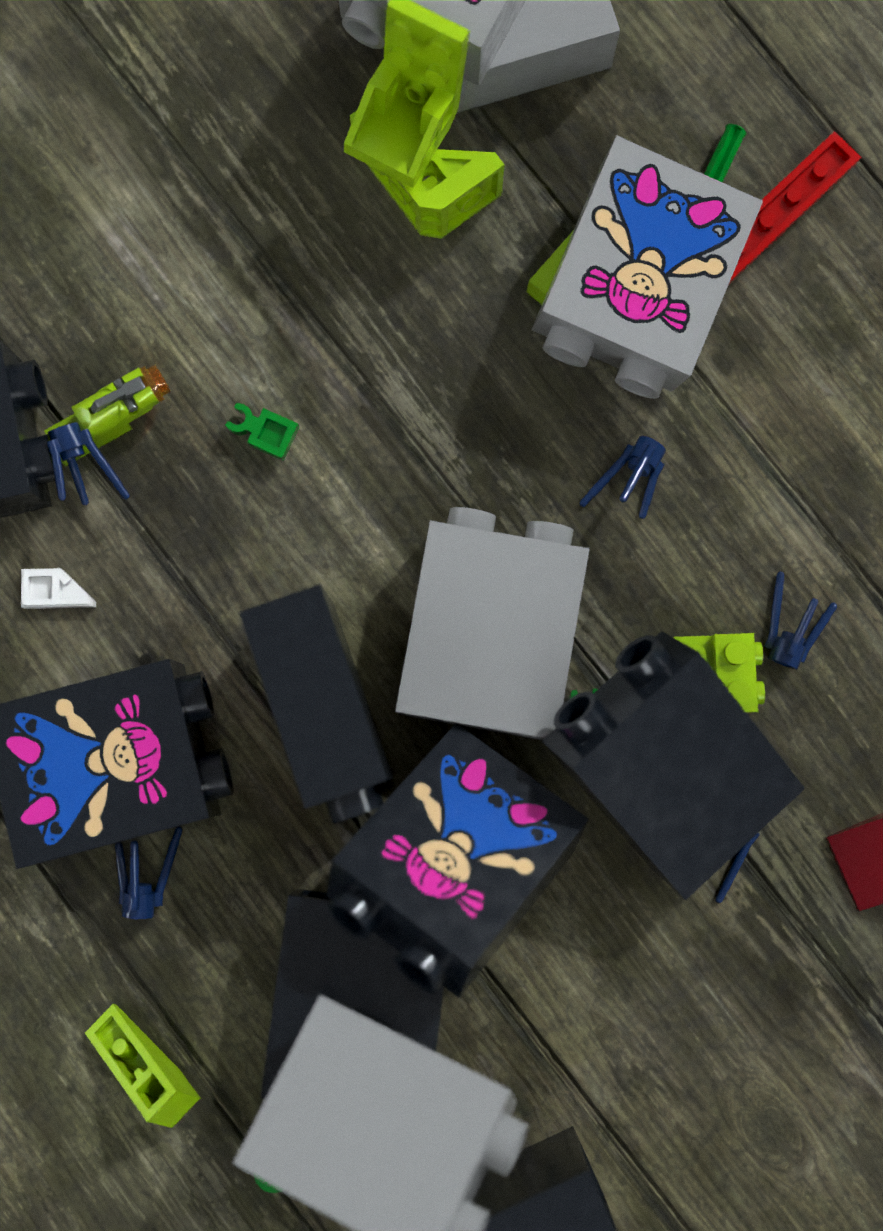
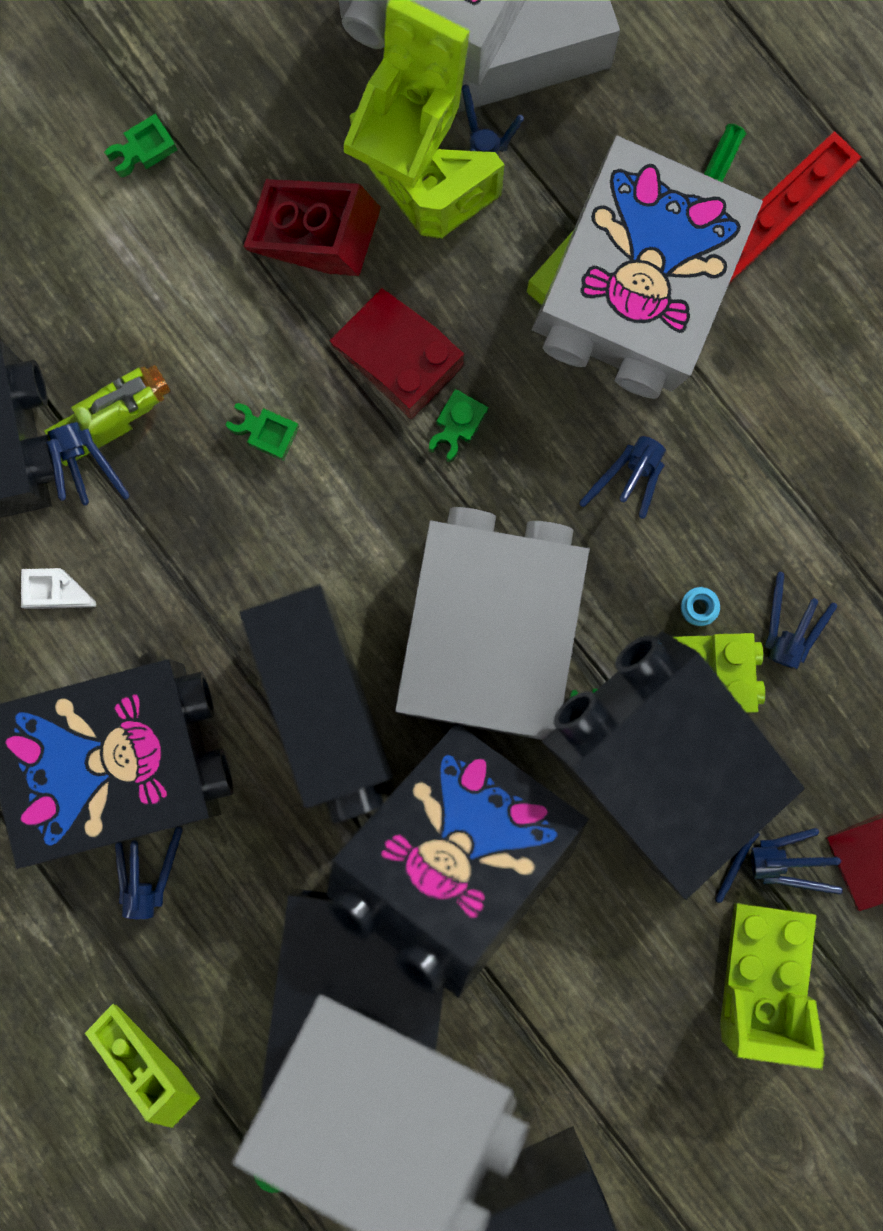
(146, 143): none -> green plate
(314, 225): none -> dark red slope
(398, 352): none -> dark red slope
(459, 420): none -> green plate
(484, 139): none -> dark blue plant
(712, 606): none -> medium azure plate
(767, 985): none -> lime bracket
(769, 863): none -> dark blue plant

